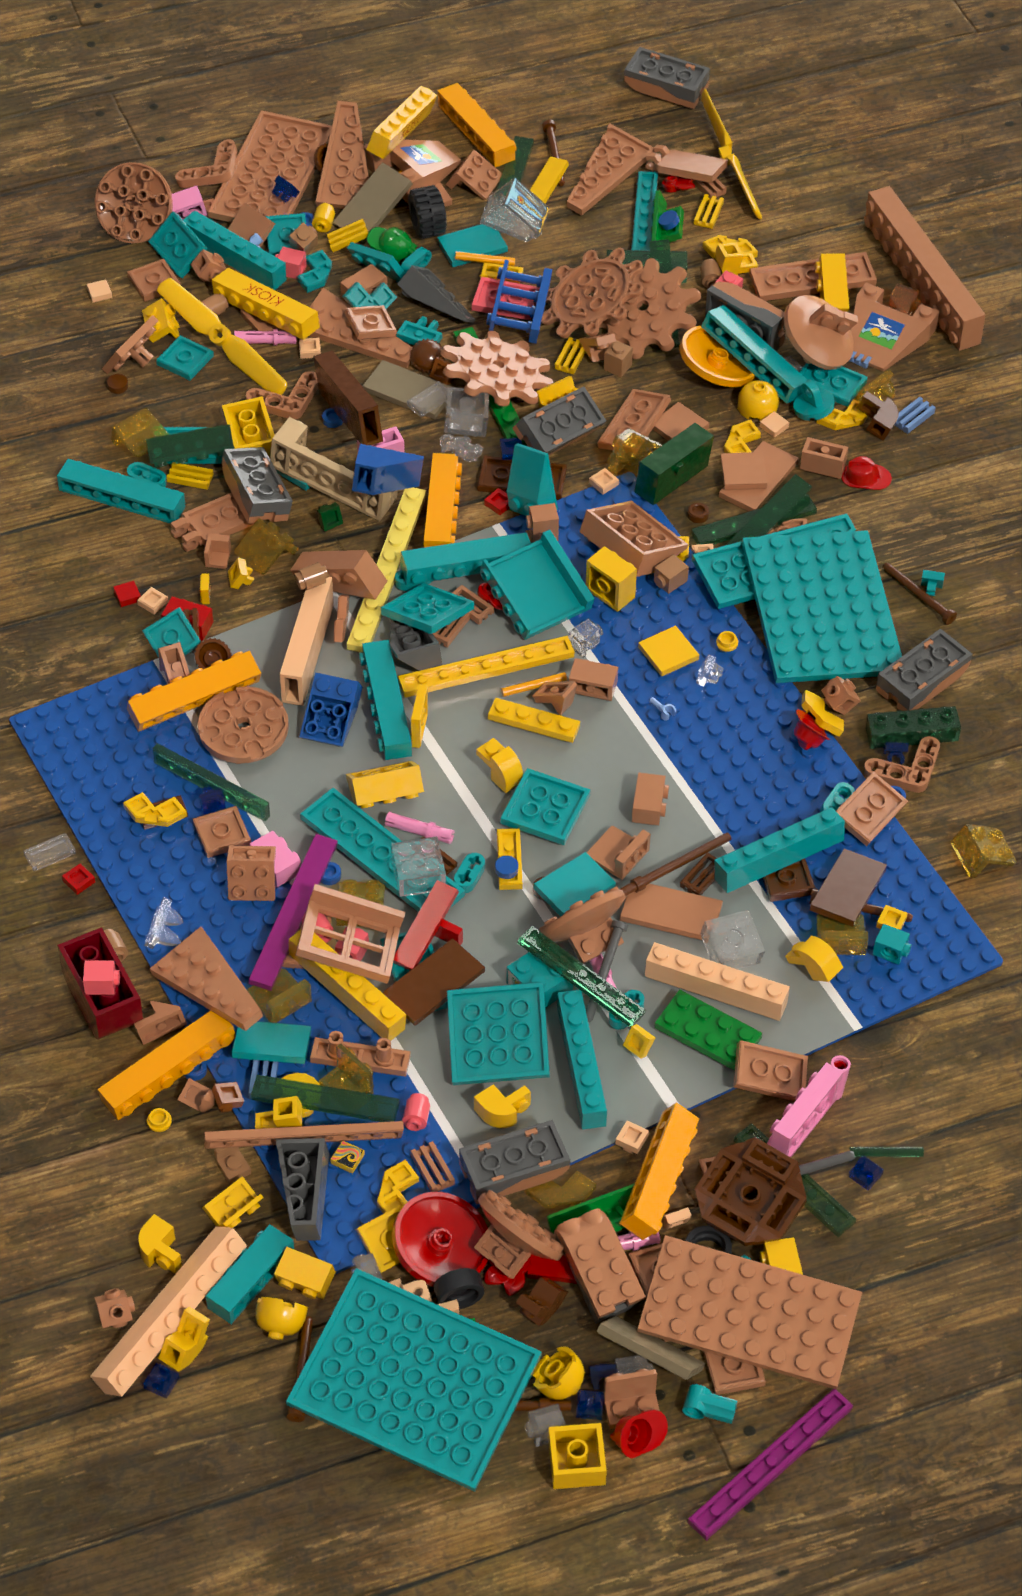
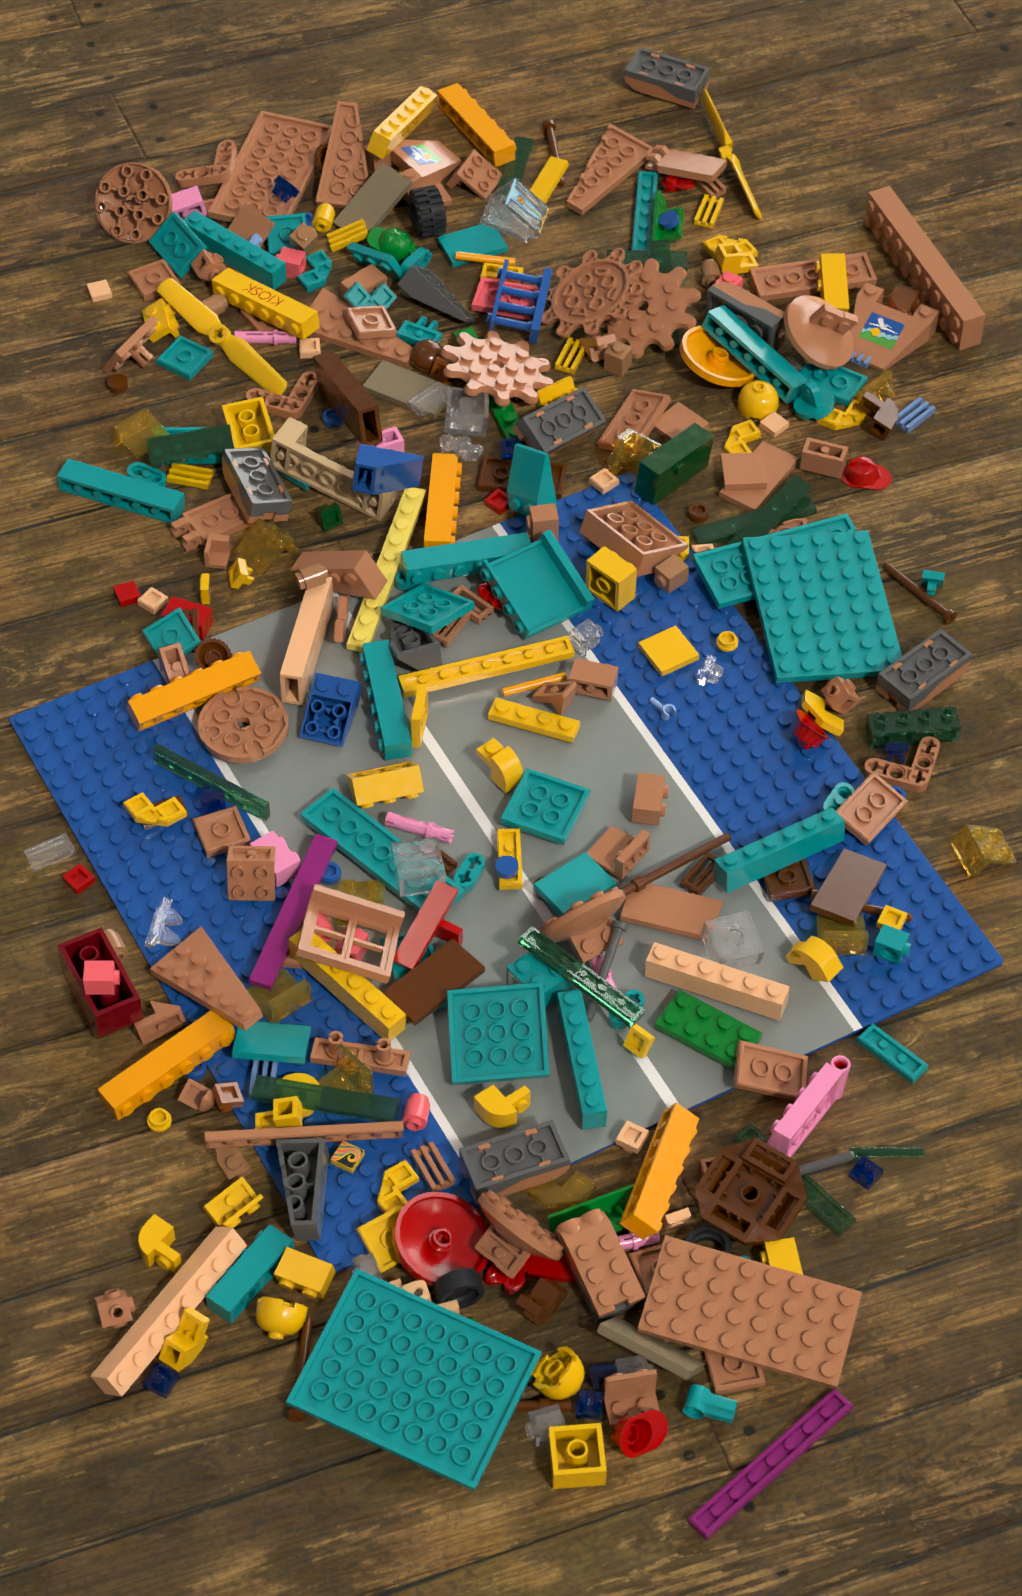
(892, 1053): none -> teal tile

